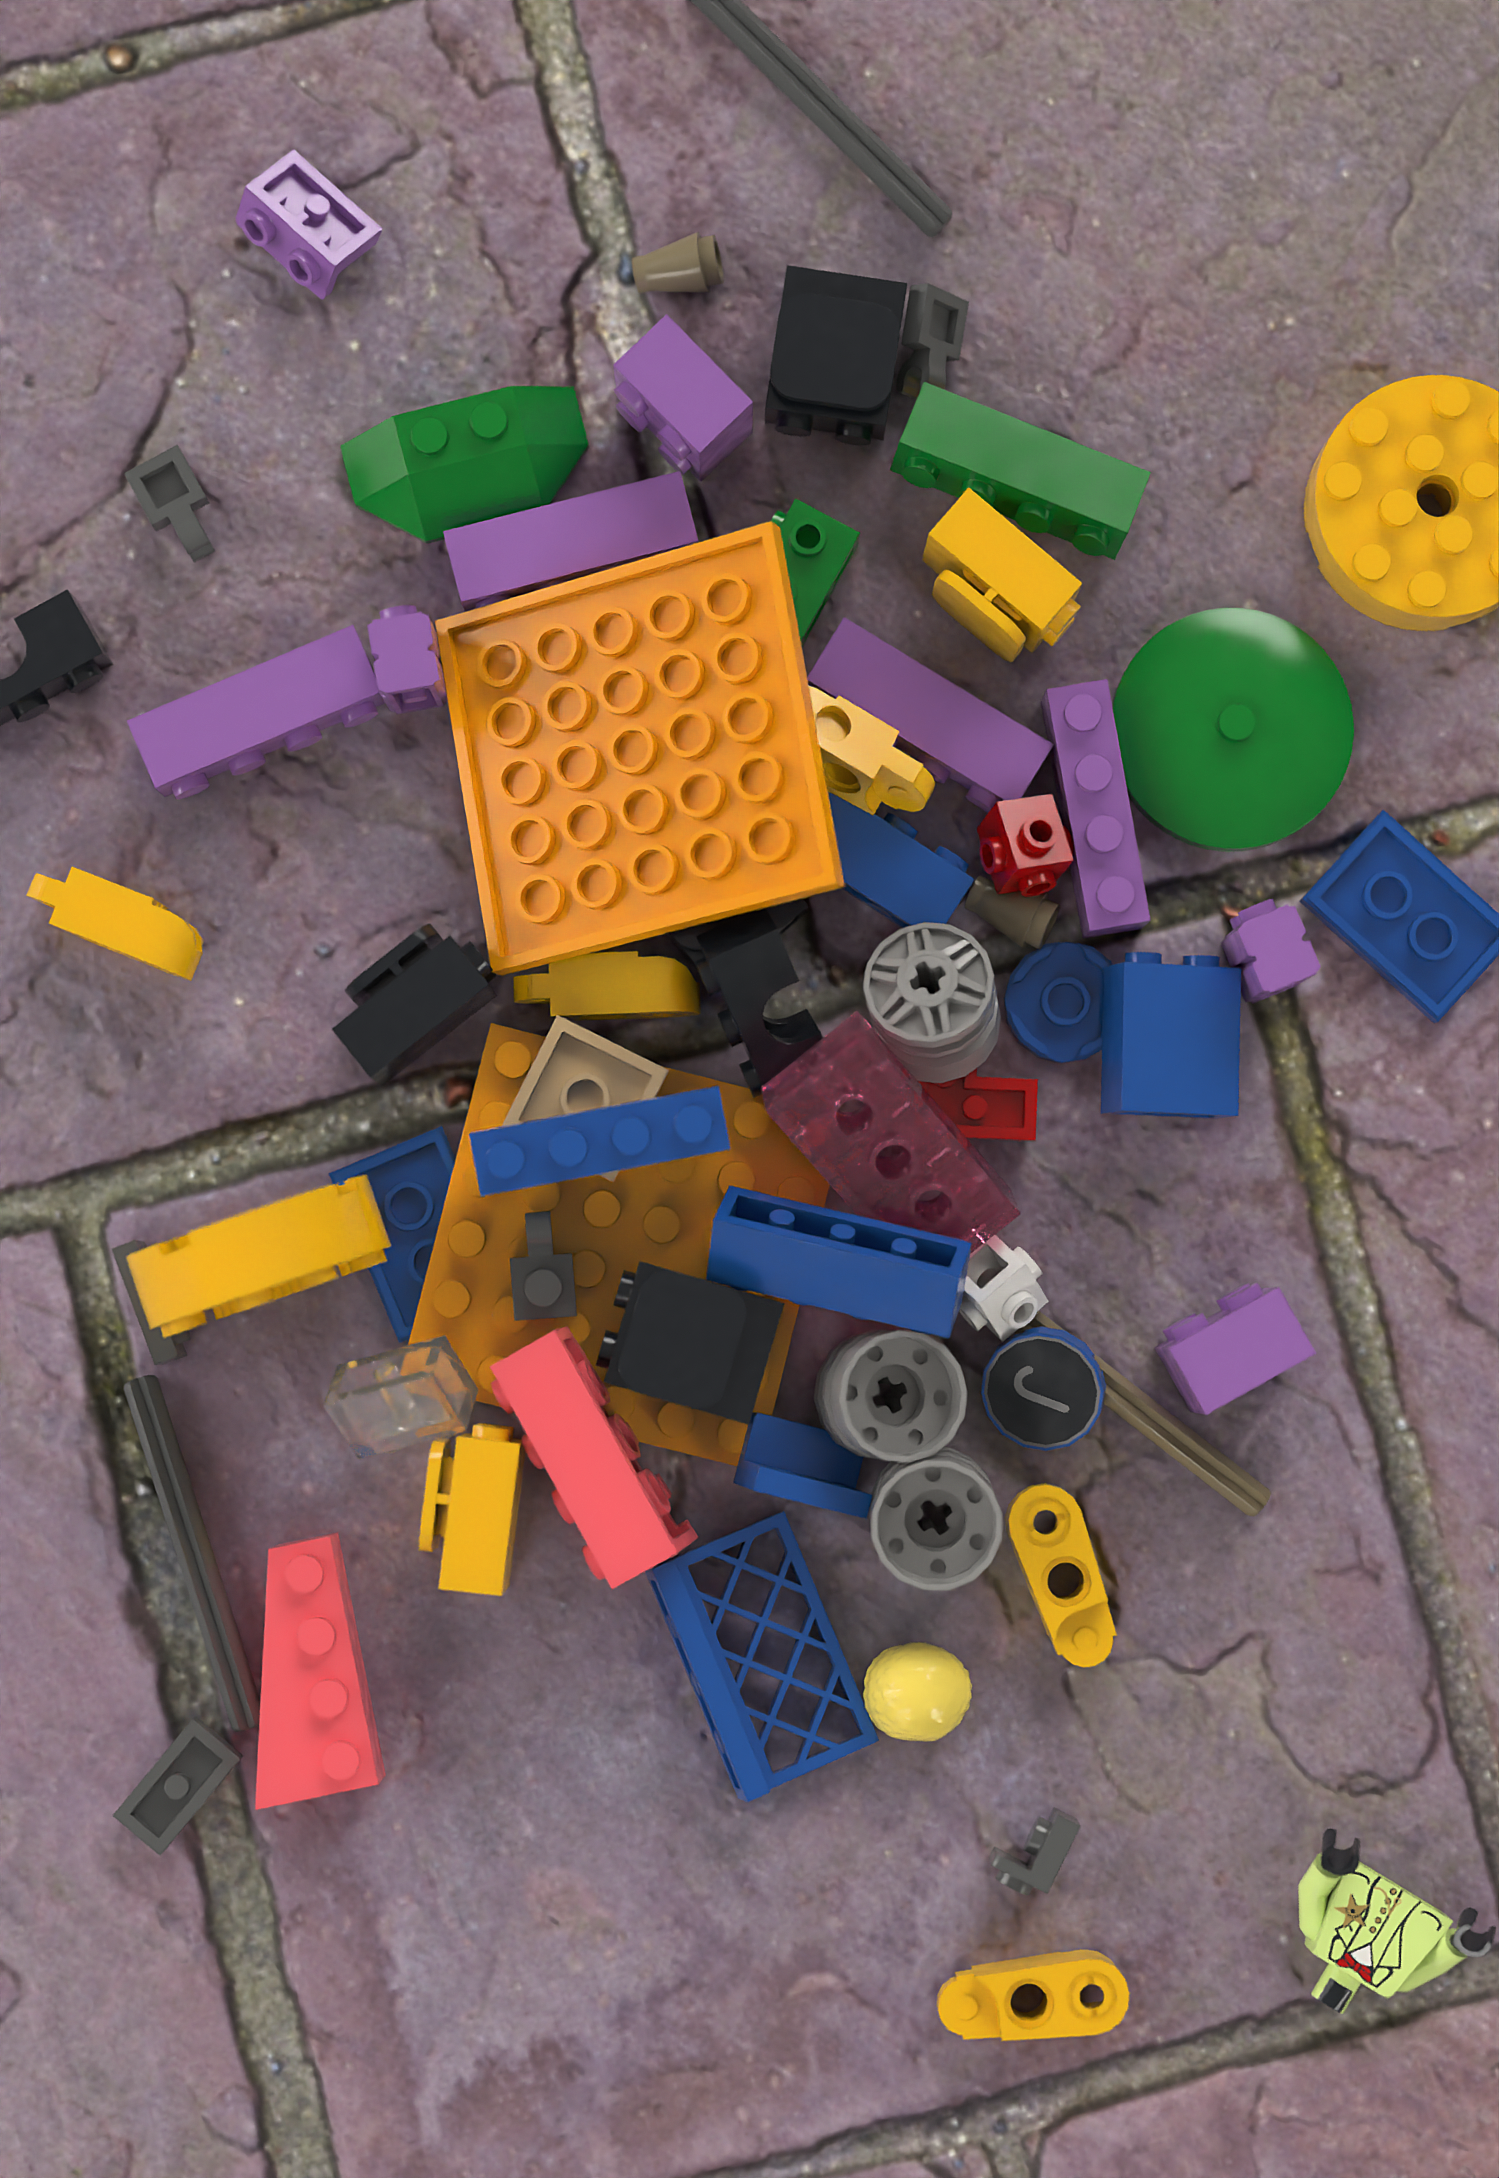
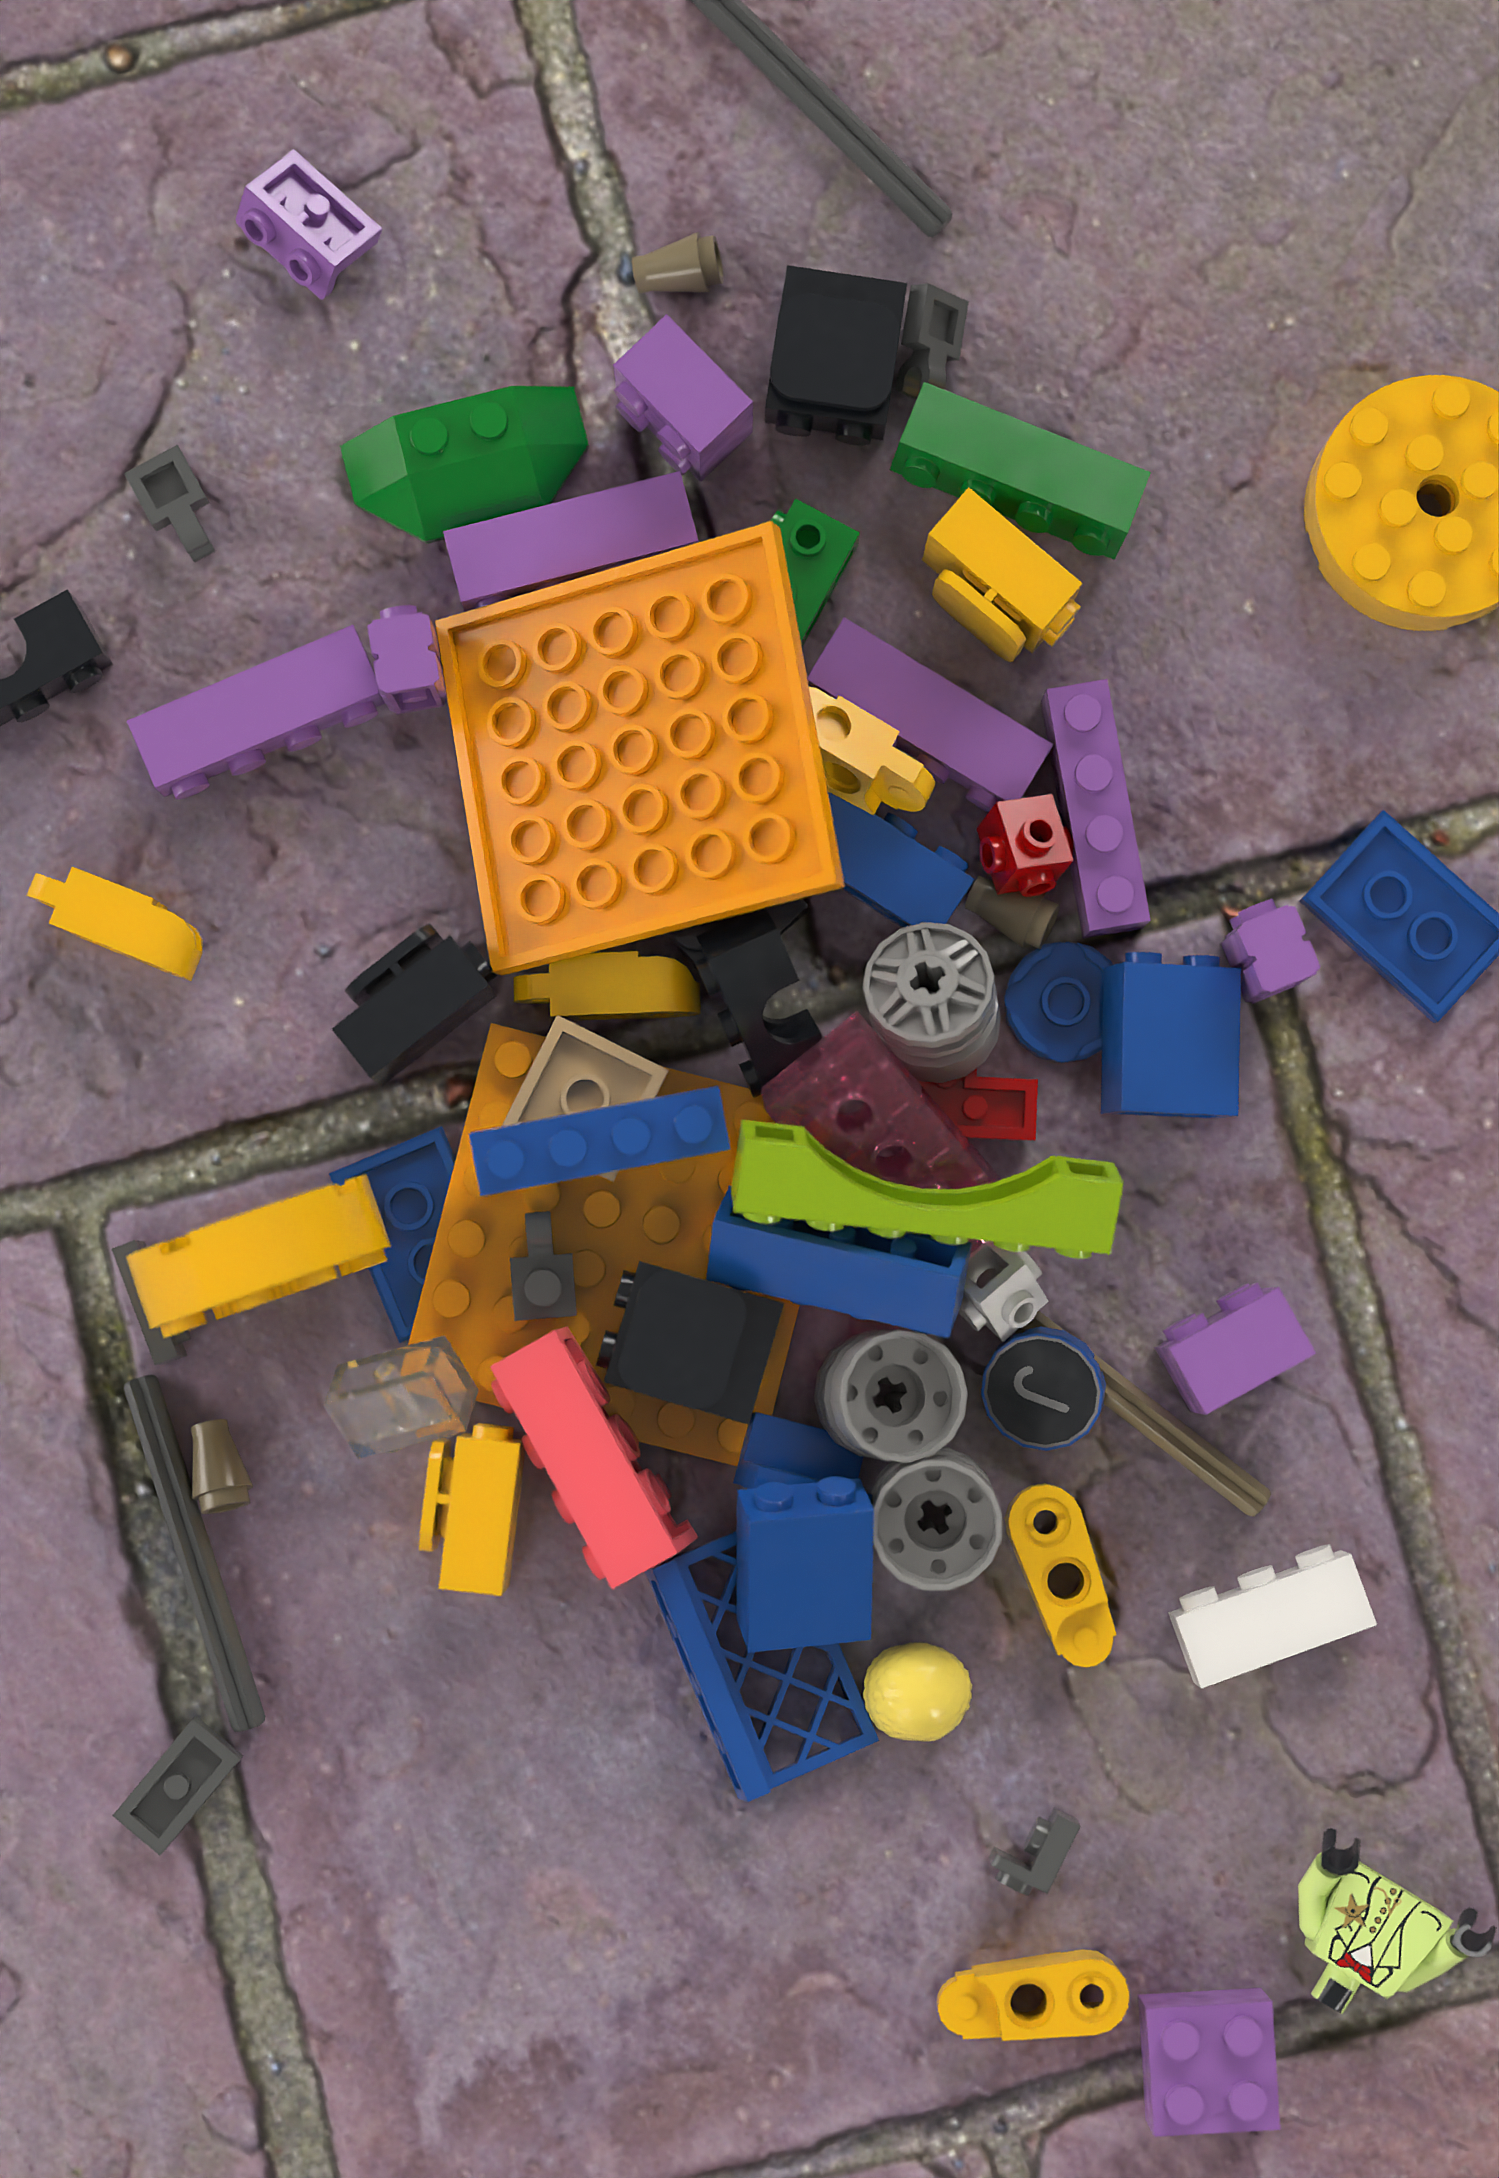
(218, 1471): none -> dark tan cone
(314, 1687): coral wedge -> none
(804, 1564): none -> blue brick
(1051, 1205): none -> lime arch
(1209, 2062): none -> medium lavender brick
(1232, 729): green dish -> none
(1271, 1615): none -> white brick

